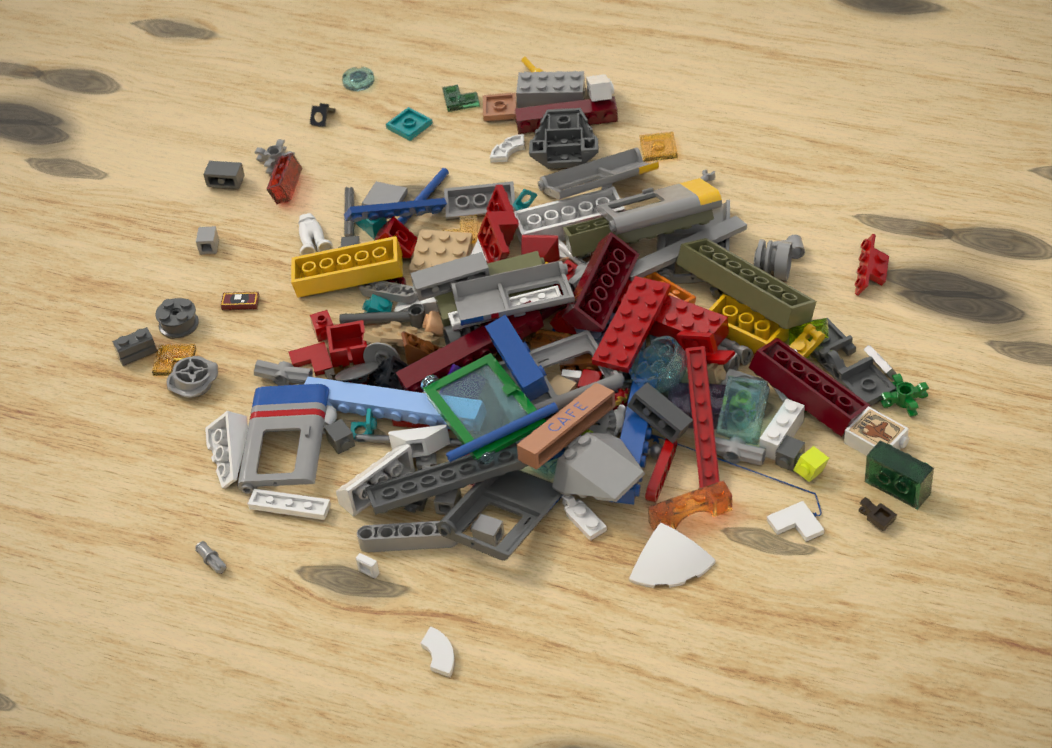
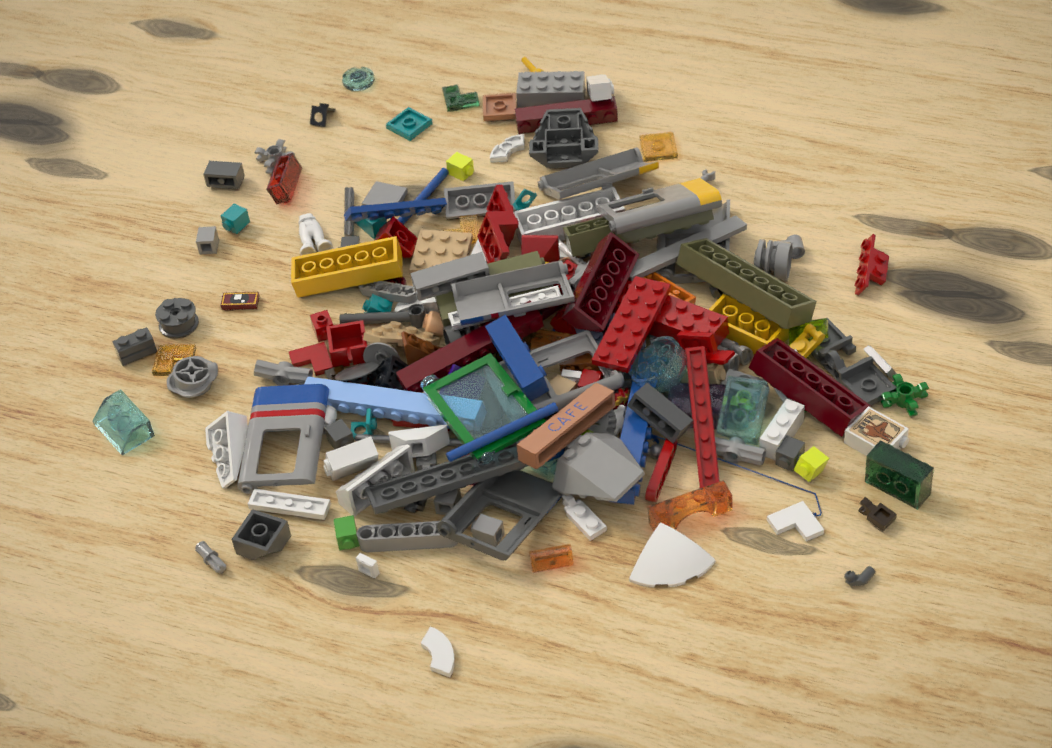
(122, 422): none -> clear light blue slope
(235, 218): none -> teal brick
(260, 535): none -> dark grey slope
(346, 532): none -> bright green brick
(350, 458): none -> white brick
(460, 166): none -> neon yellow brick
(551, 558): none -> clear orange brick
(859, 579): none -> dark grey arm

